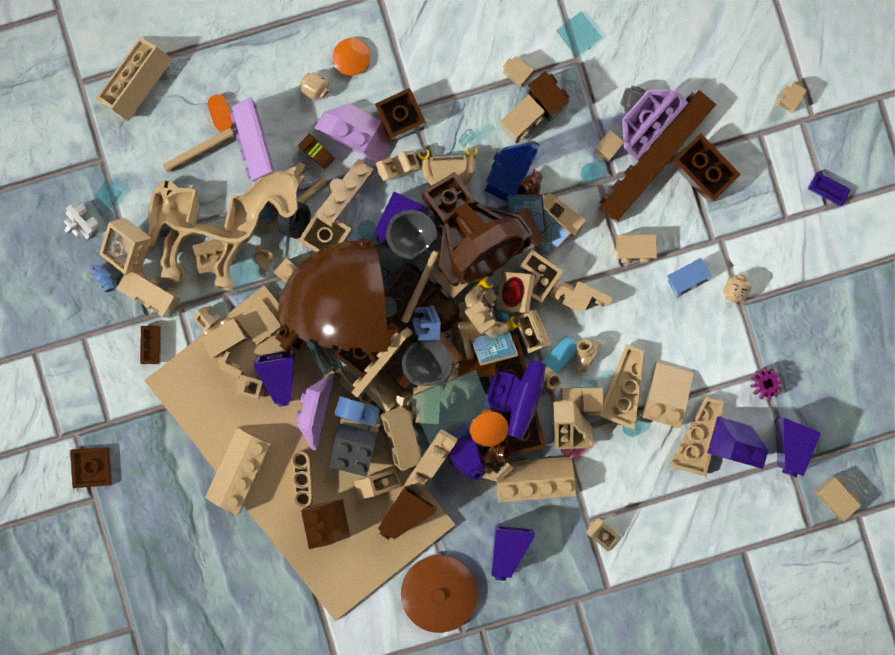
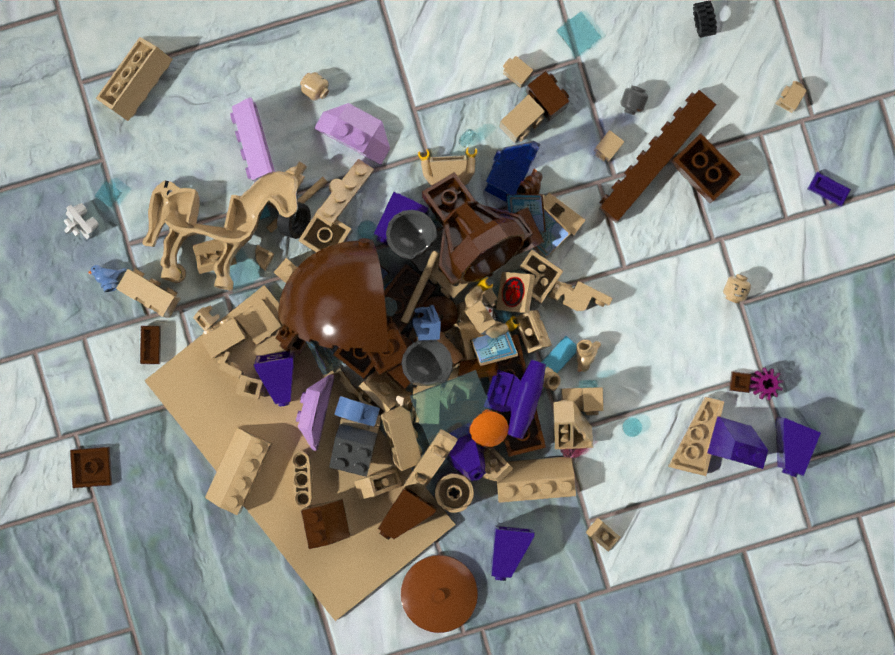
(125, 246): tan piece -> none
(199, 150): tan tile -> none
(220, 112): orange tile -> none
(316, 151): reddish brown leg -> none
(351, 56): orange dish -> none
(384, 357): tan wing -> none
(398, 166): tan brick -> none
(400, 114): reddish brown brick -> none
(463, 498): none -> tan brick
(496, 454): reddish brown animal -> none
(590, 173): clear light blue tile -> none
(624, 392): tan wing -> none
(635, 248): tan brick -> none
(649, 119): lavender wedge -> none
(667, 395): tan slope -> none
(689, 277): medium blue hinge -> none
(704, 19): none -> black tyre
(740, 382): none -> reddish brown tile
(837, 498): tan brick -> none

